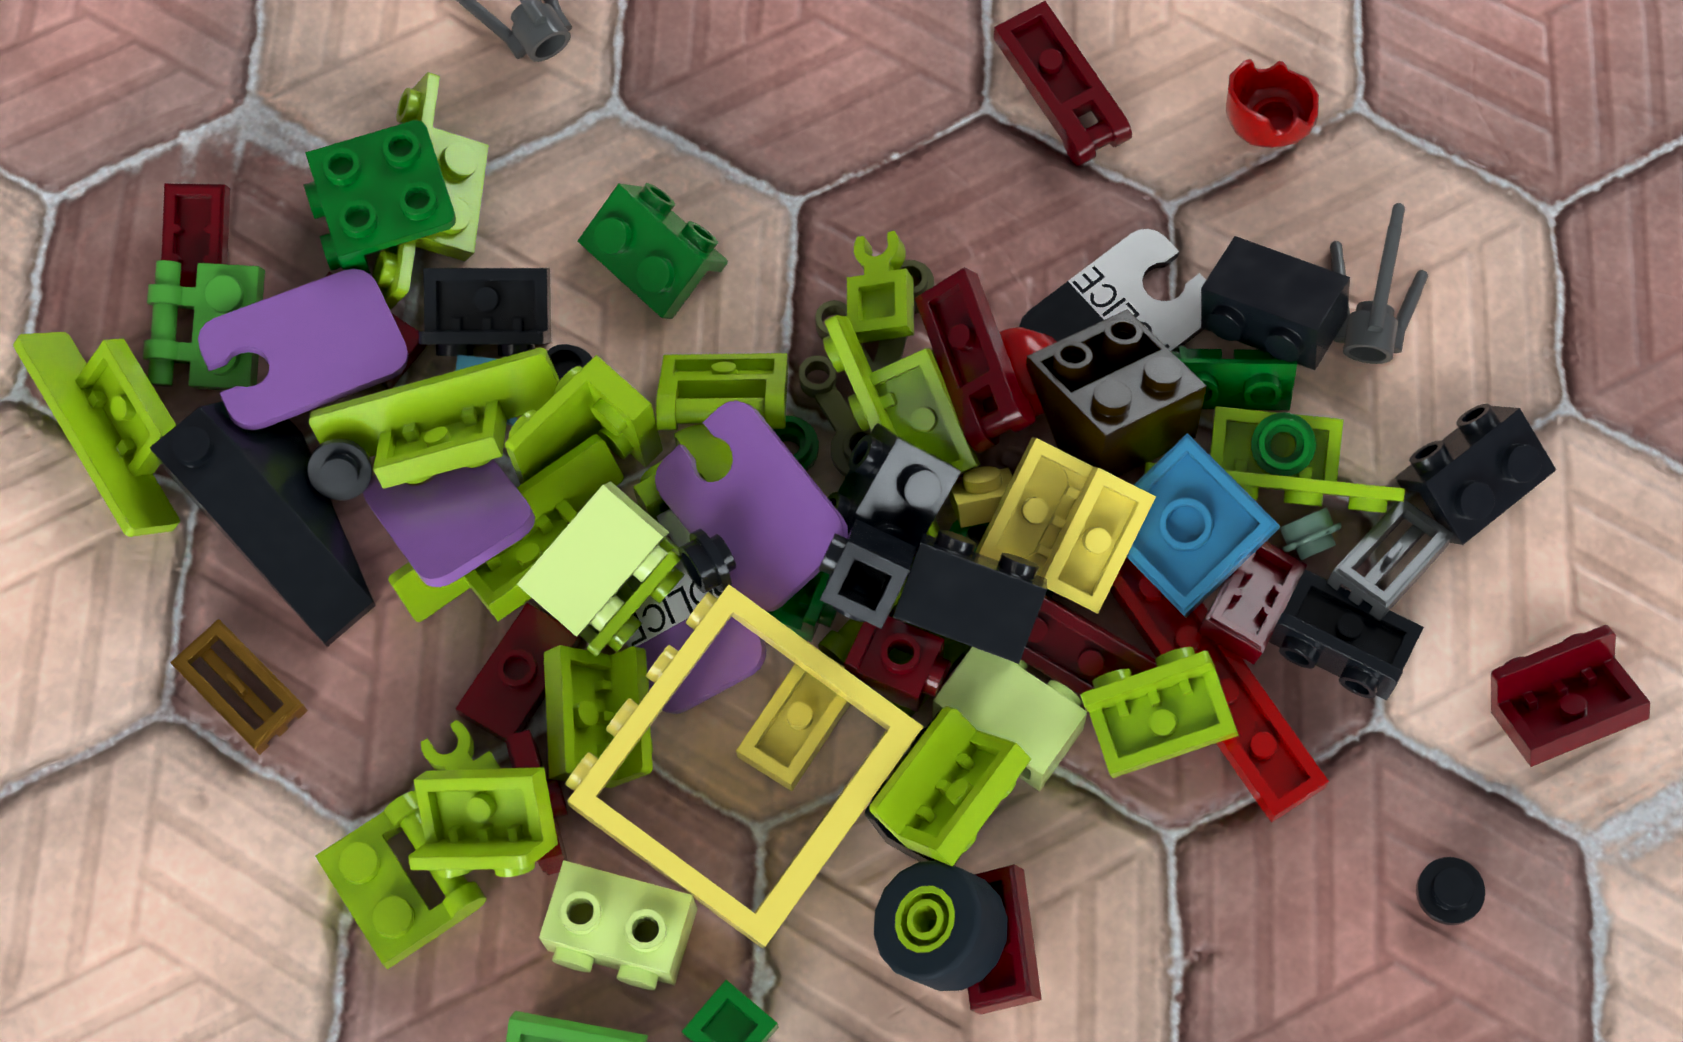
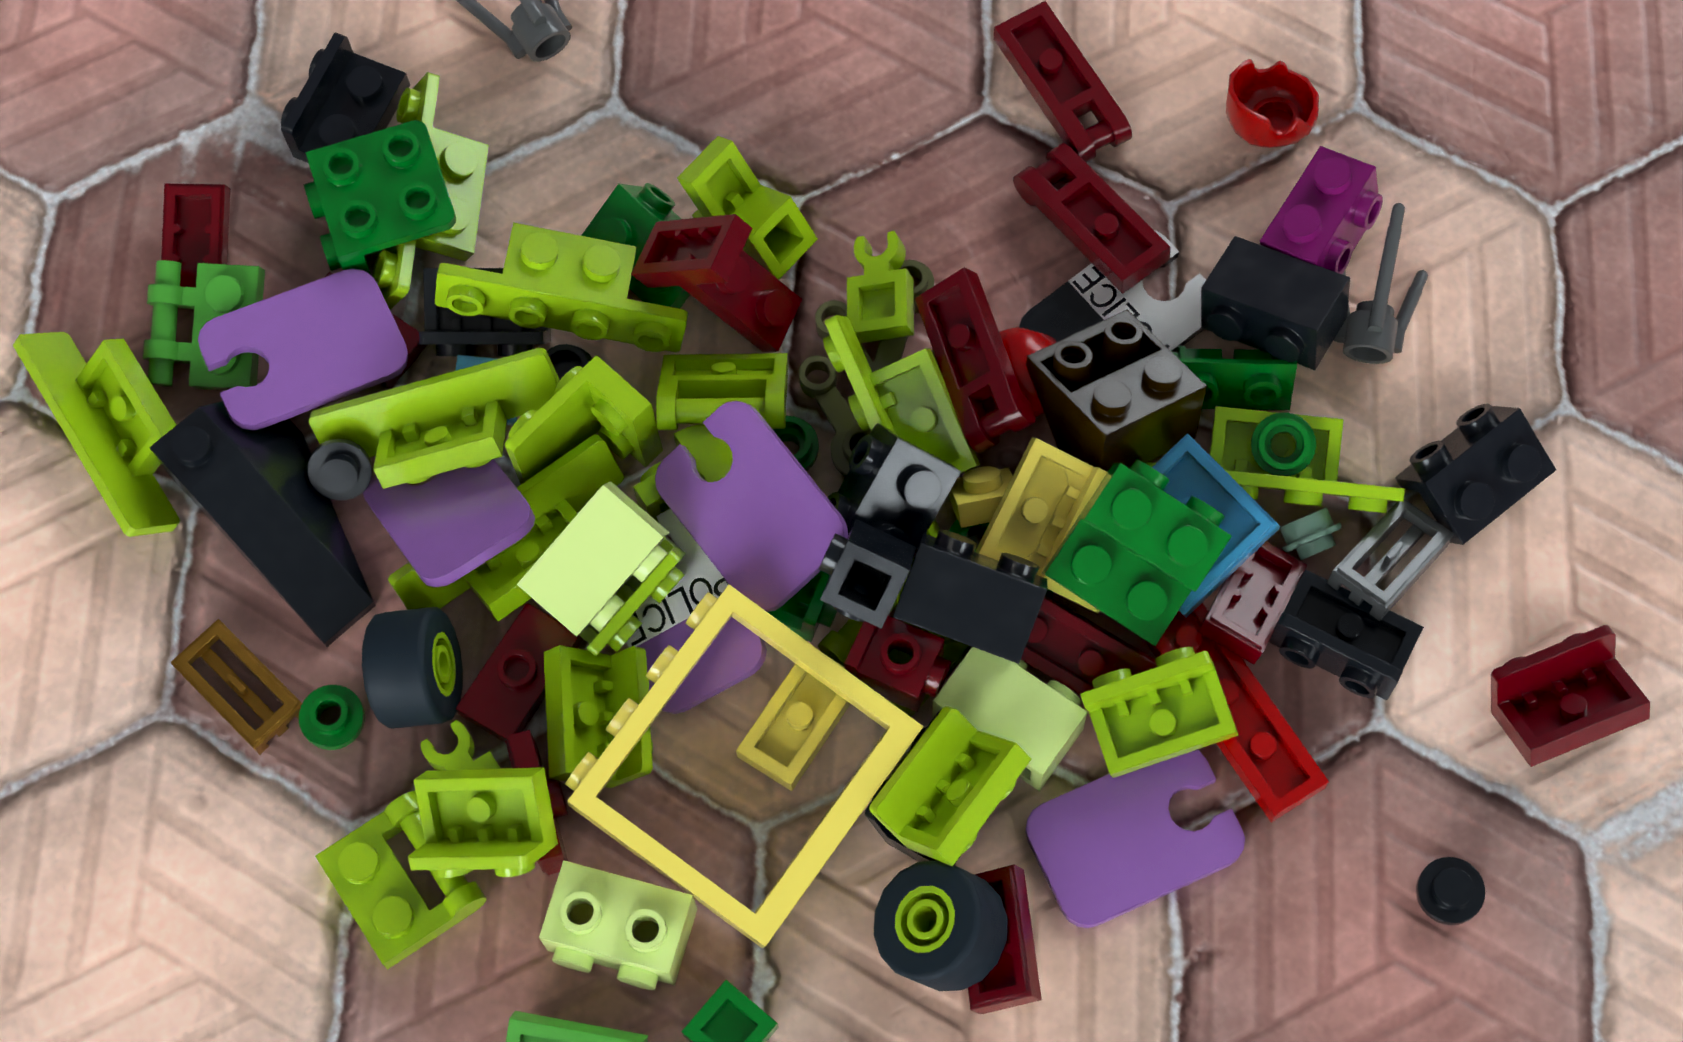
(339, 733): none -> green plate
(341, 99): none -> black bracket
(412, 667): none -> black wheel
(564, 286): none -> lime bracket
(707, 561): black plate -> none
(710, 264): none -> dark red bracket
(725, 185): none -> lime brick
(1093, 217): none -> dark red plate
(1120, 849): none -> medium lavender piece
(1138, 550): none -> green plate
(1326, 211): none -> magenta brick

